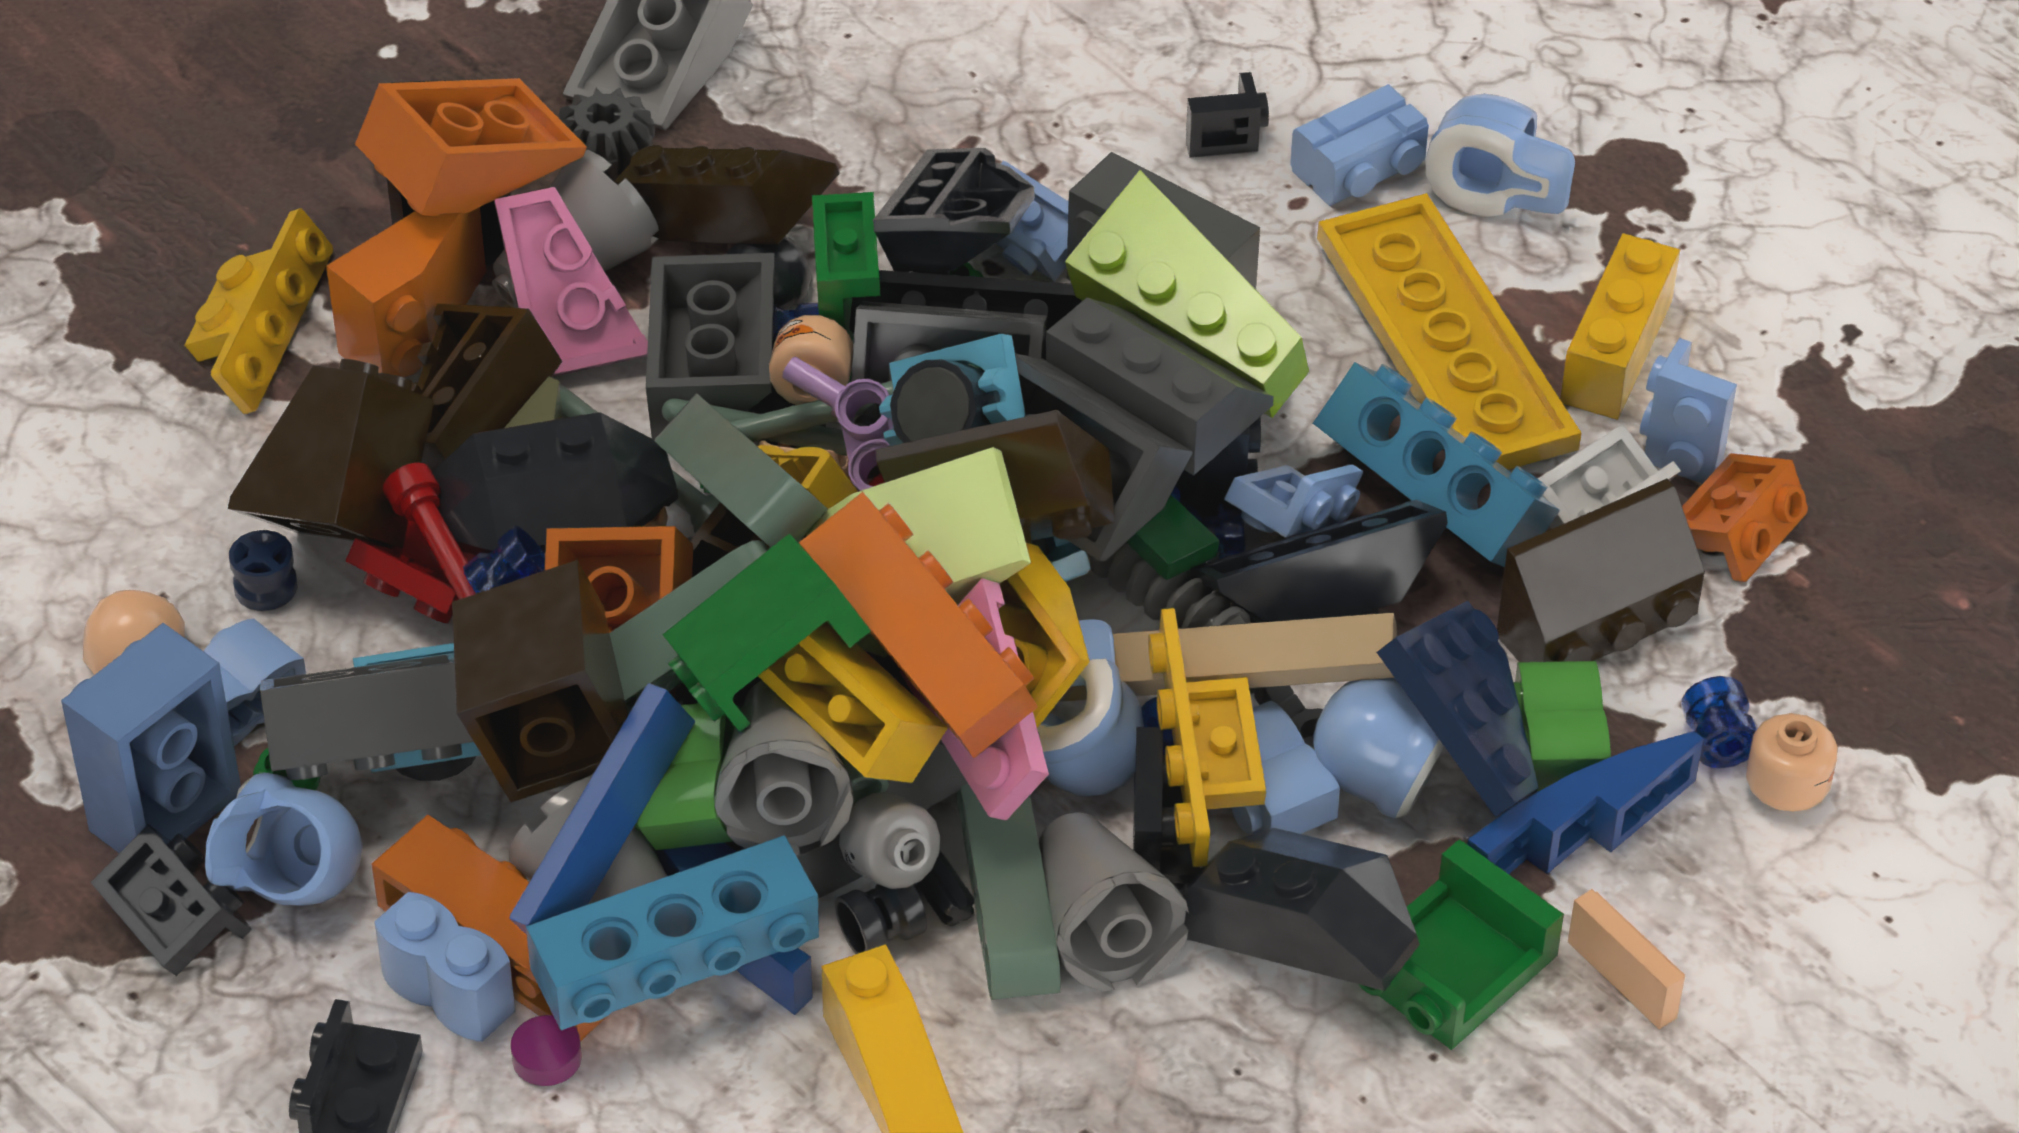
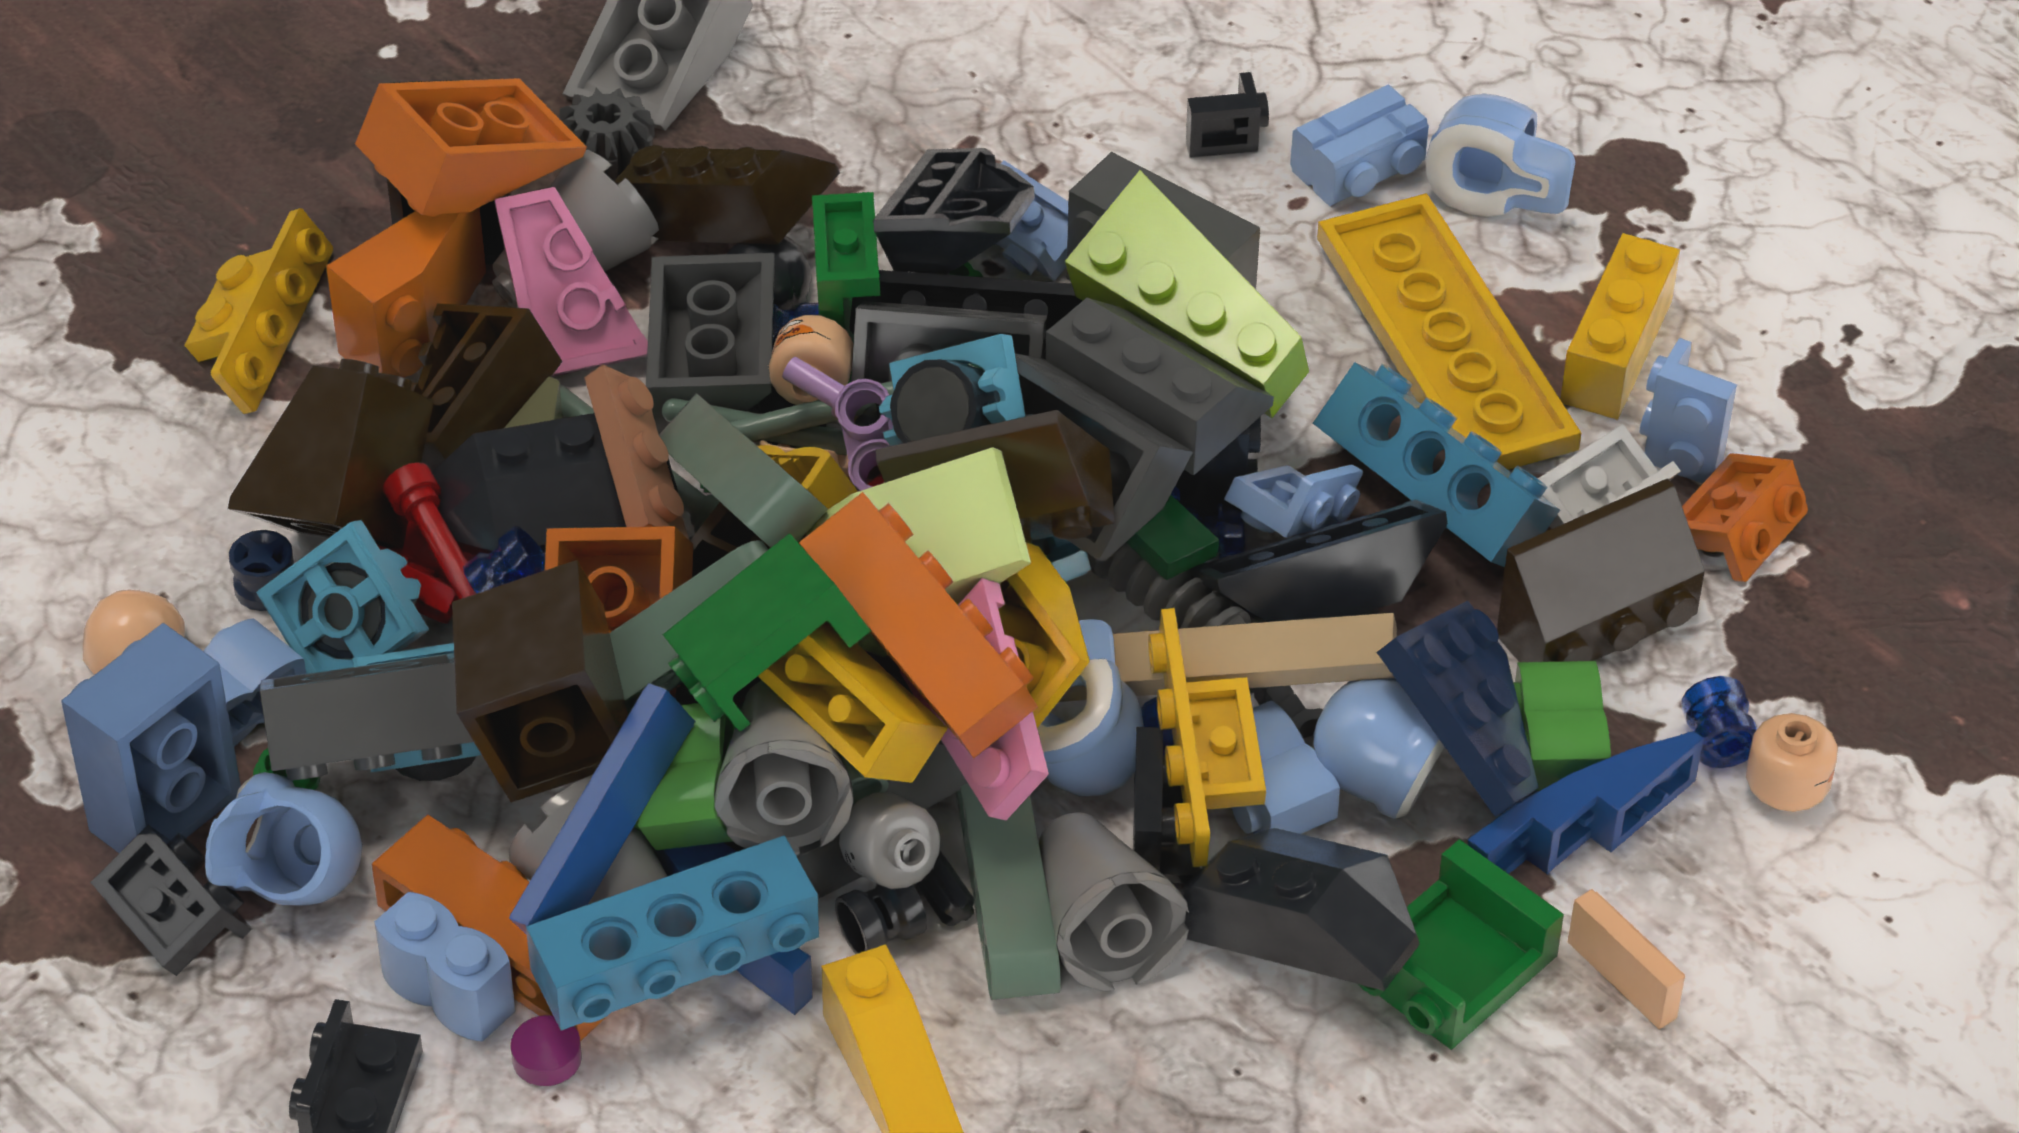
(348, 607): none -> medium azure piece
(634, 450): none -> nougat plate

